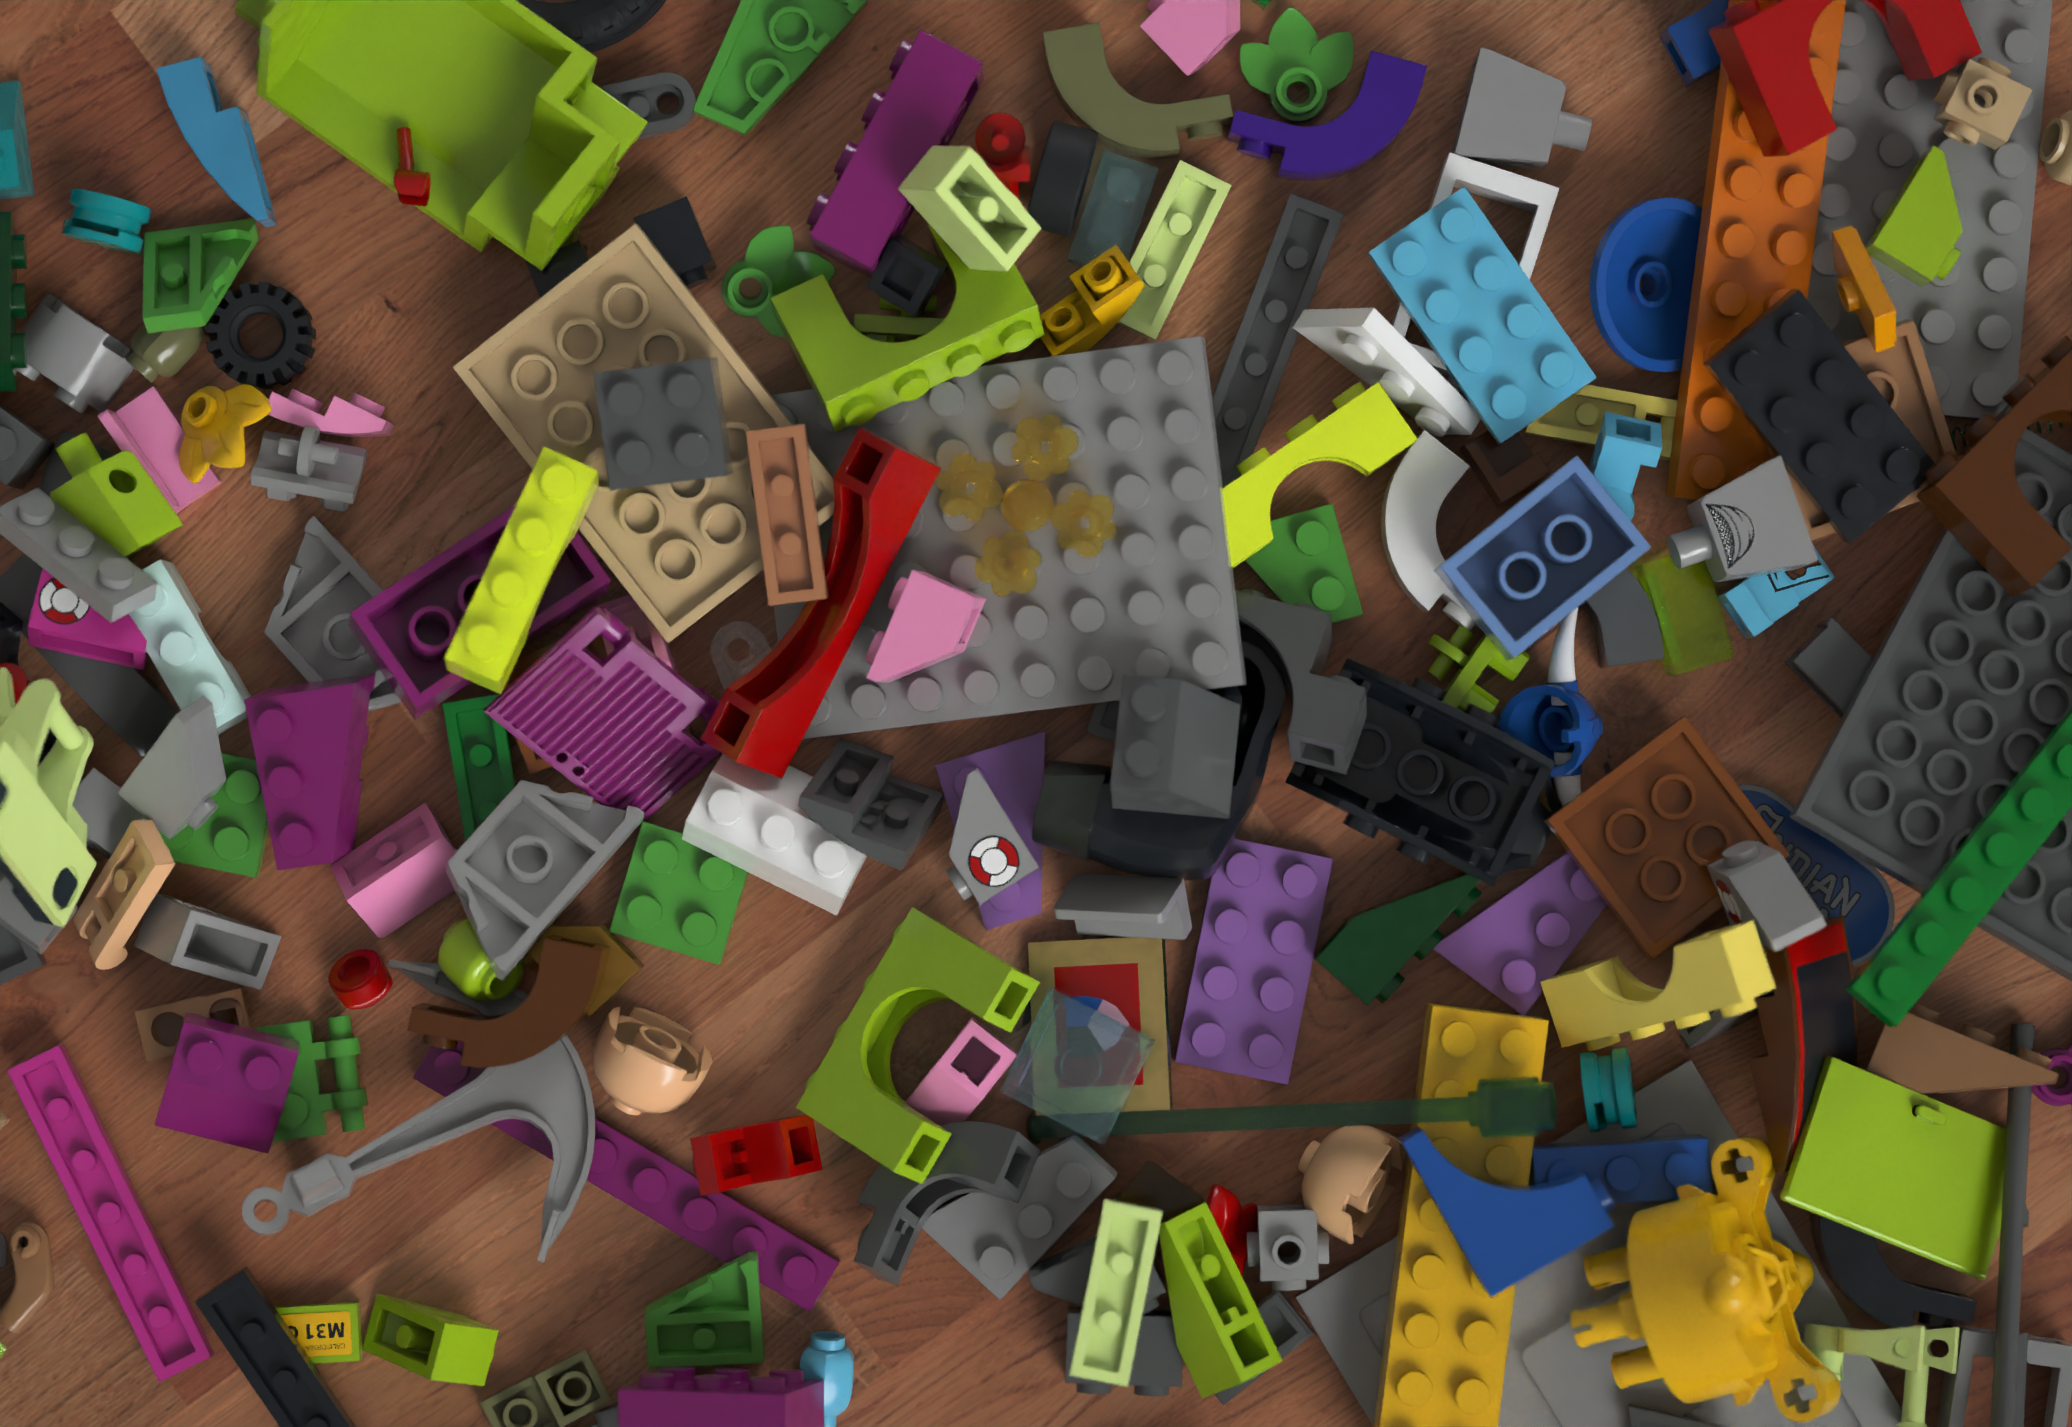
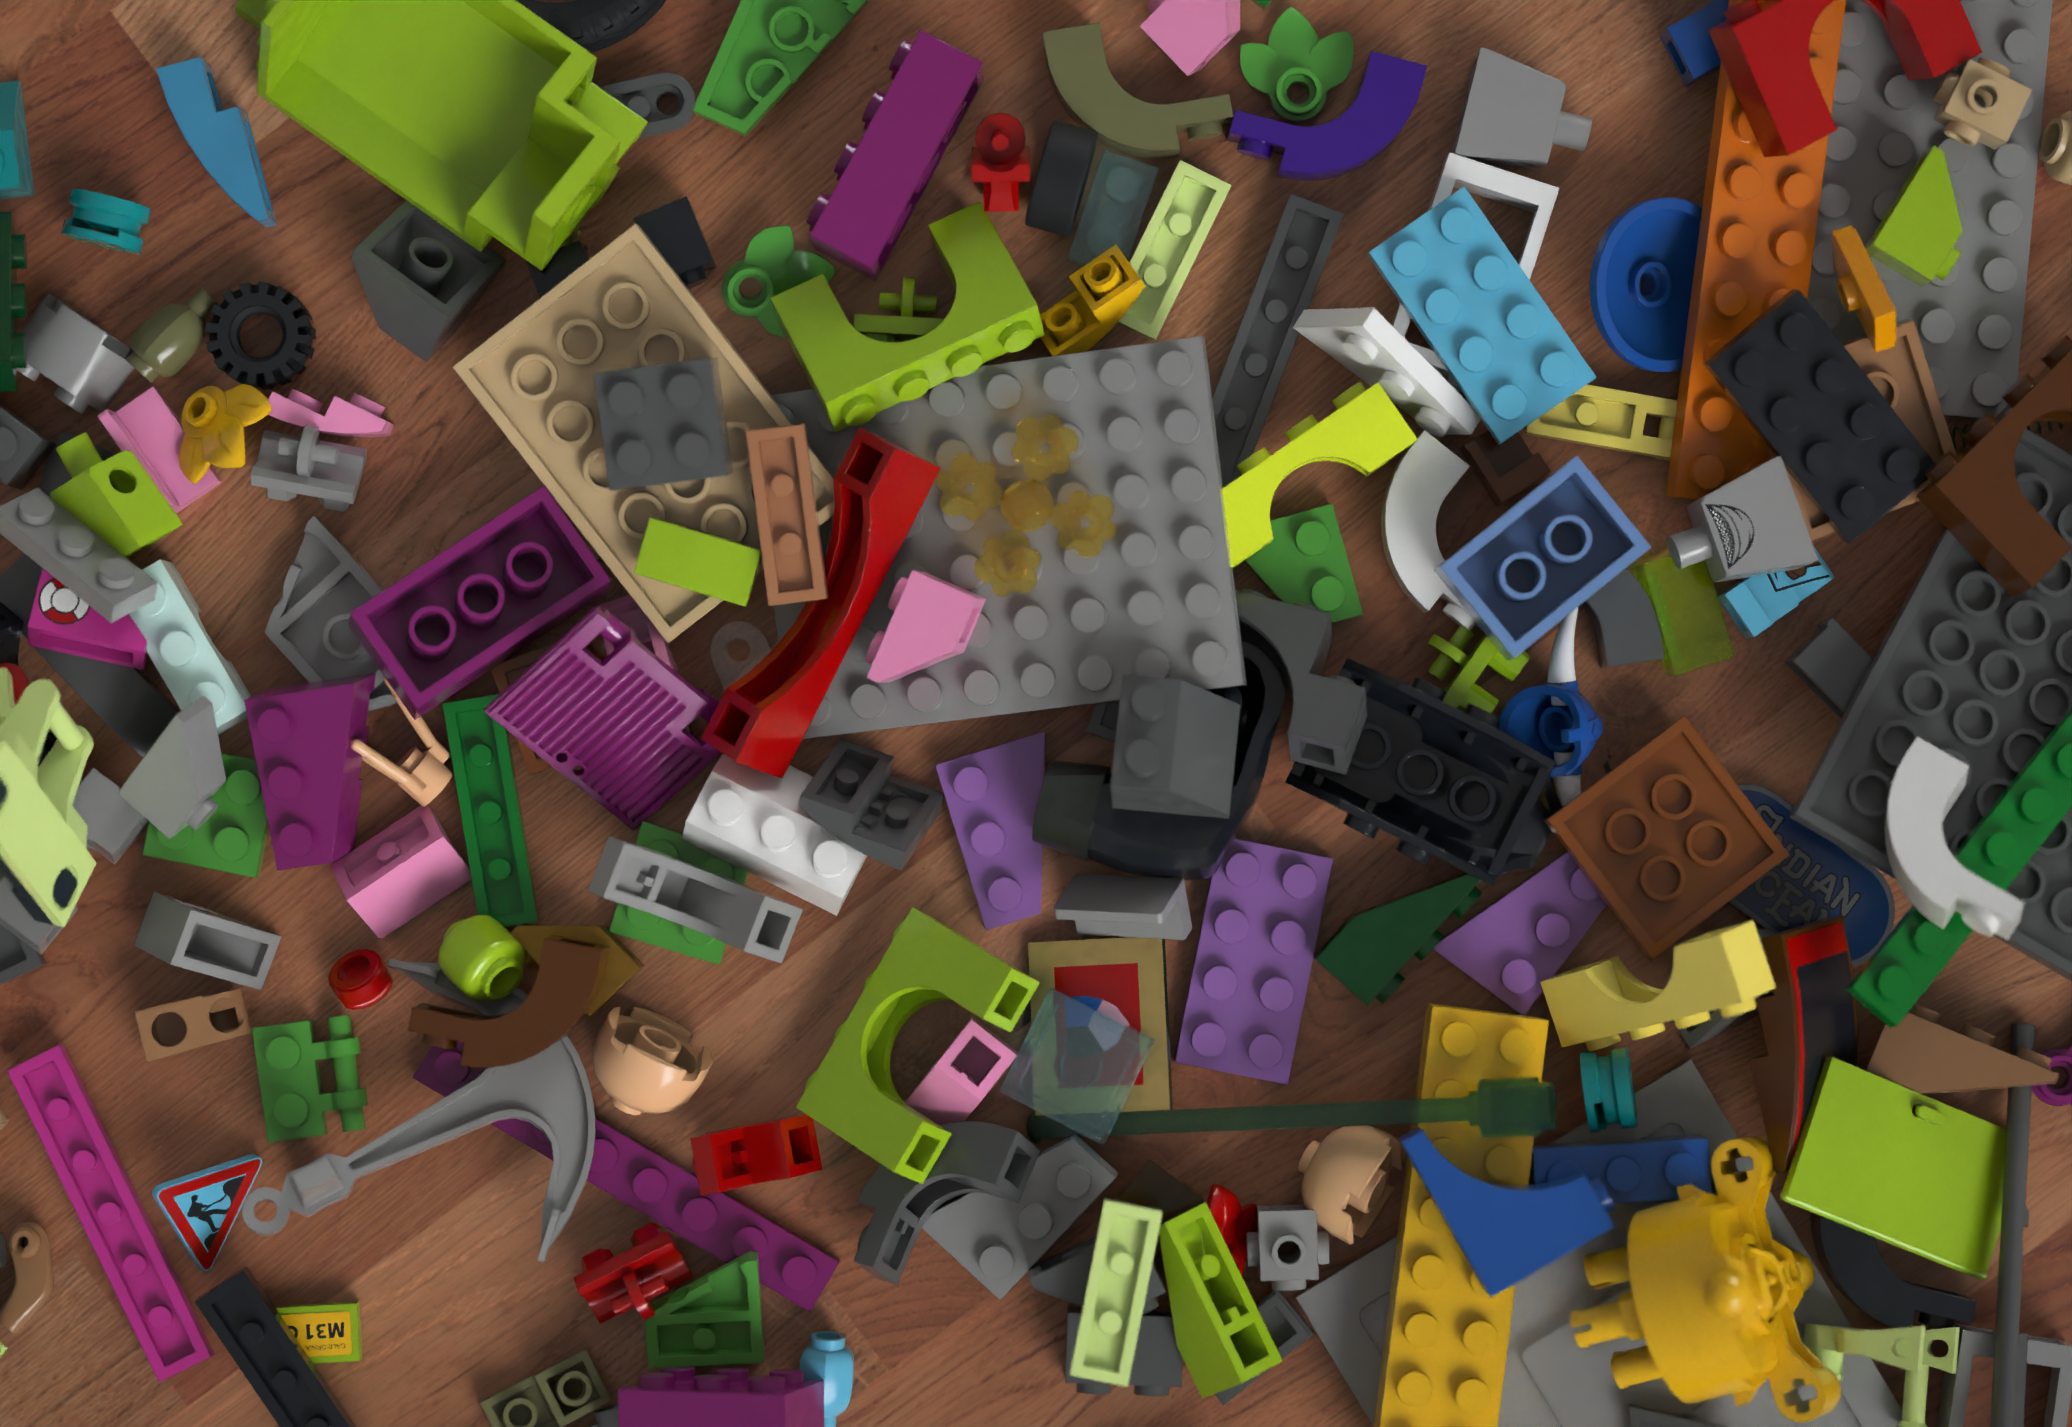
(123, 893): light nougat plate -> none
(191, 271): bright green wing -> none
(206, 1205): none -> piece
(227, 1083): magenta slope -> none
(411, 185): red hand -> none
(416, 772): none -> light nougat plant
(421, 278): none -> dark grey slope
(430, 1341): lime slope -> none
(520, 570): neon yellow arch -> none
(532, 864): light grey wing -> none
(633, 1277): none -> red hips
(695, 898): none -> light grey arch
(698, 561): none -> lime tile
(907, 275): black tile -> none
(969, 208): yellowish green brick -> none
(985, 845): light grey slope -> none
(1619, 452): medium azure leg -> none
(1762, 887): light grey slope -> none
(1920, 860): none -> white arch

